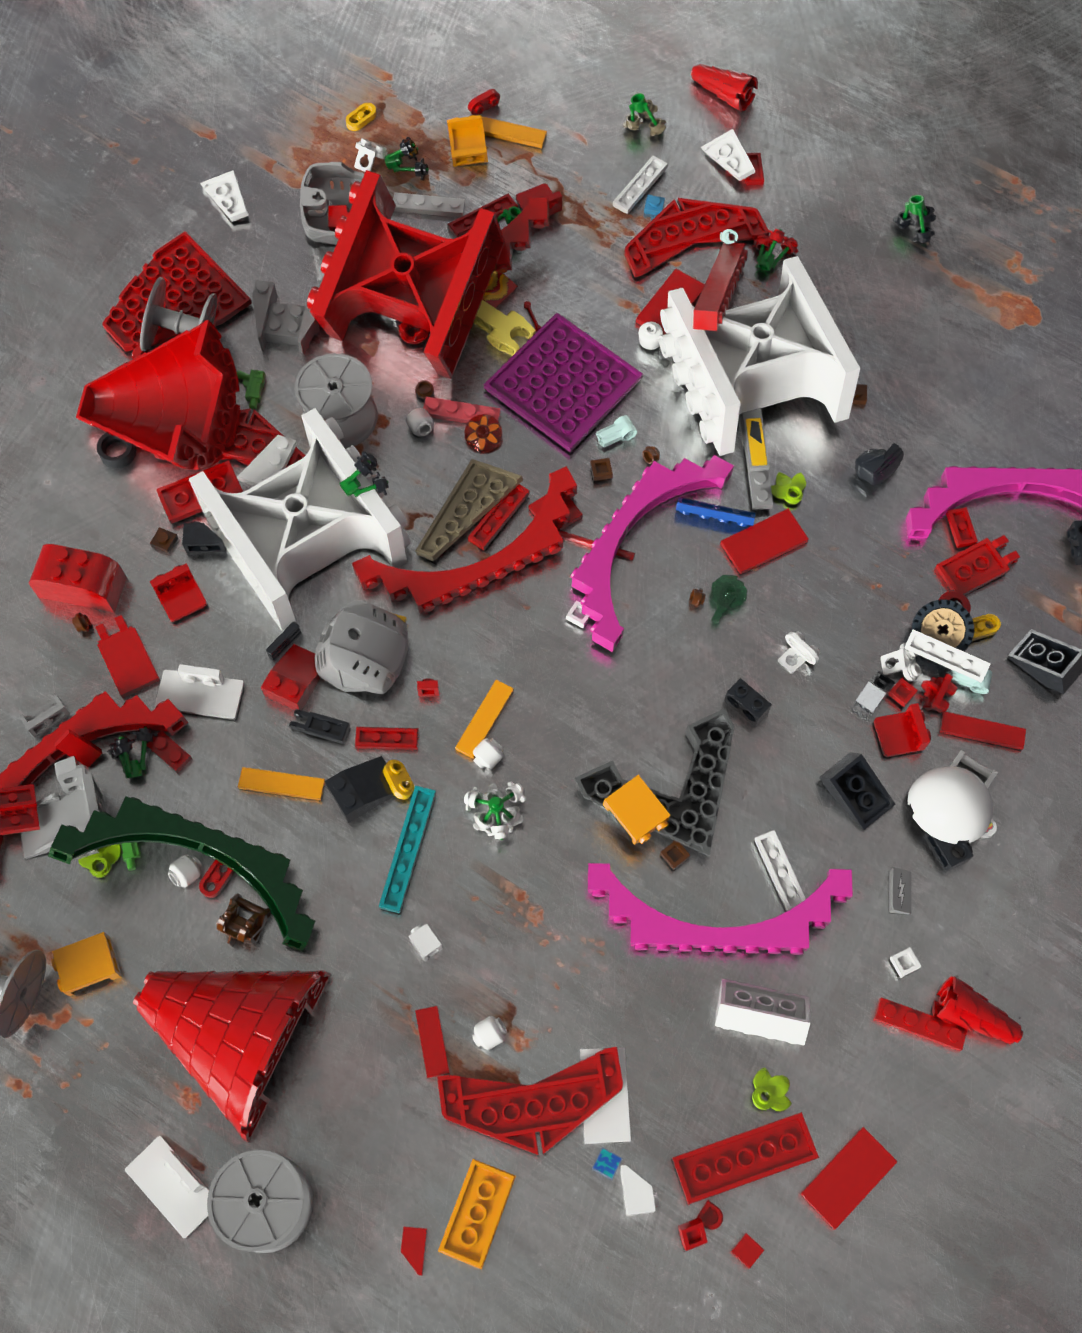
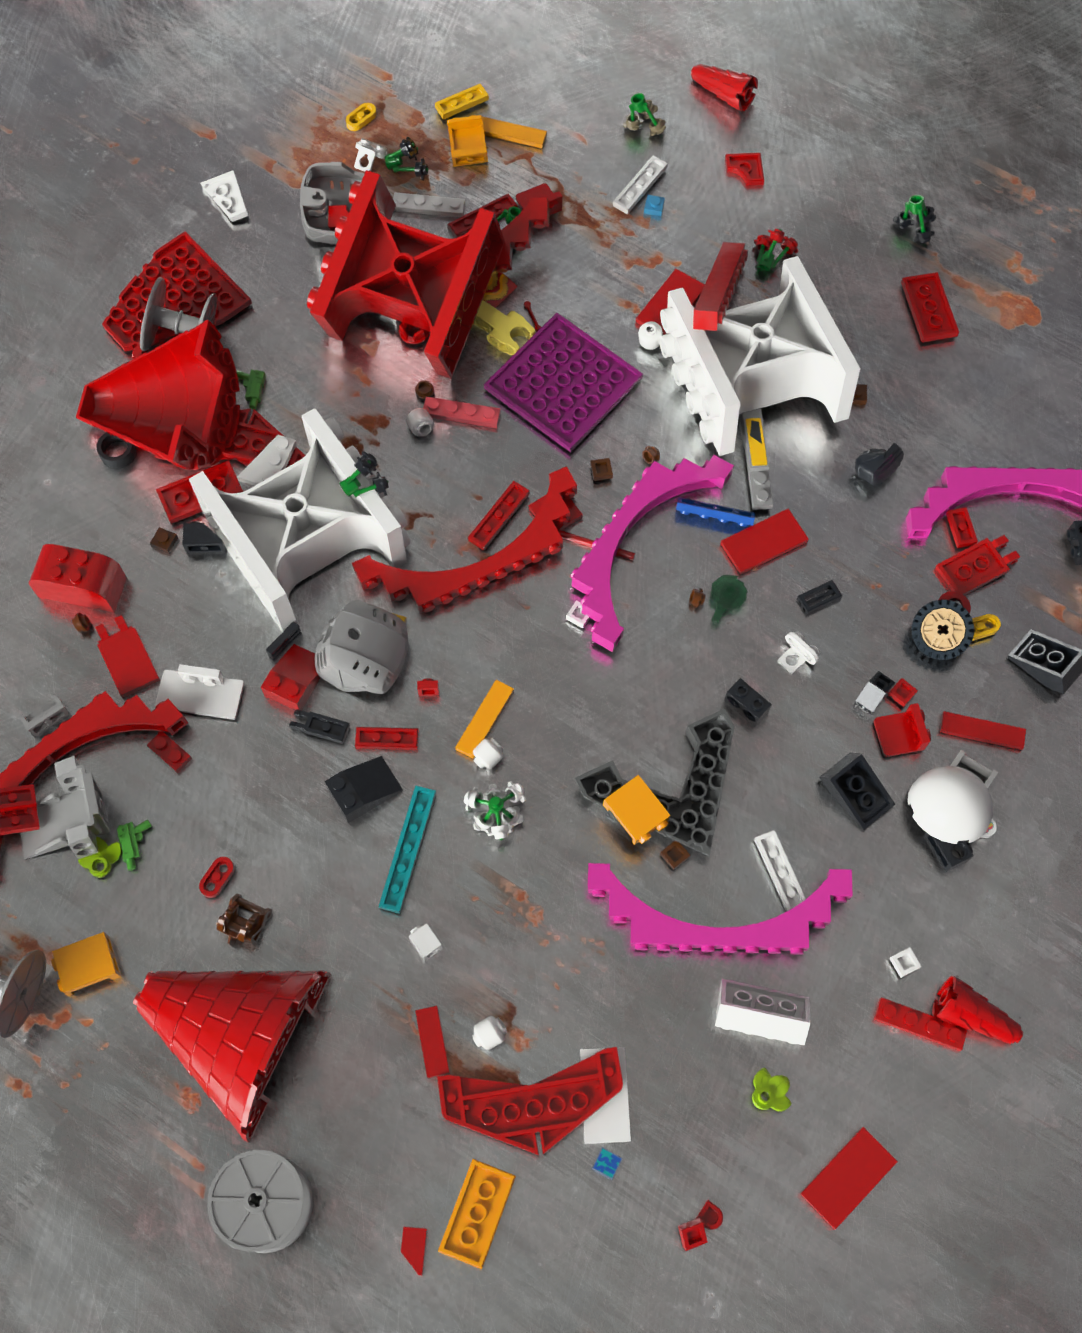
(77, 746): red tile -> none
(123, 745): plant -> none
(151, 824): dark green arch -> none
(170, 1186): white bracket -> none
(178, 592): red bracket -> none
(184, 870): white head -> none
(281, 321): light grey wedge -> none
(281, 783): light orange tile -> none
(342, 390): light grey piece -> none
(398, 778): yellow plate -> none
(461, 101): none -> yellow plate
(471, 498): dark tan wing -> none
(484, 102): red plate -> none
(487, 441): clear red dish -> none
(621, 430): light aqua piece -> none
(637, 1193): white slope -> none
(695, 223): red wing -> none
(728, 236): light aqua pin -> none
(730, 155): white wing -> none
(744, 1158): red plate -> none
(747, 1250): red tile -> none
(786, 486): lime plate -> none
(809, 609): none -> black tile
(899, 891): light grey slope -> none
(906, 663): white bracket -> none
(929, 307): none -> red plate
(935, 691): red hips -> none
(947, 656): white plate -> none
(975, 686): light aqua piece -> none

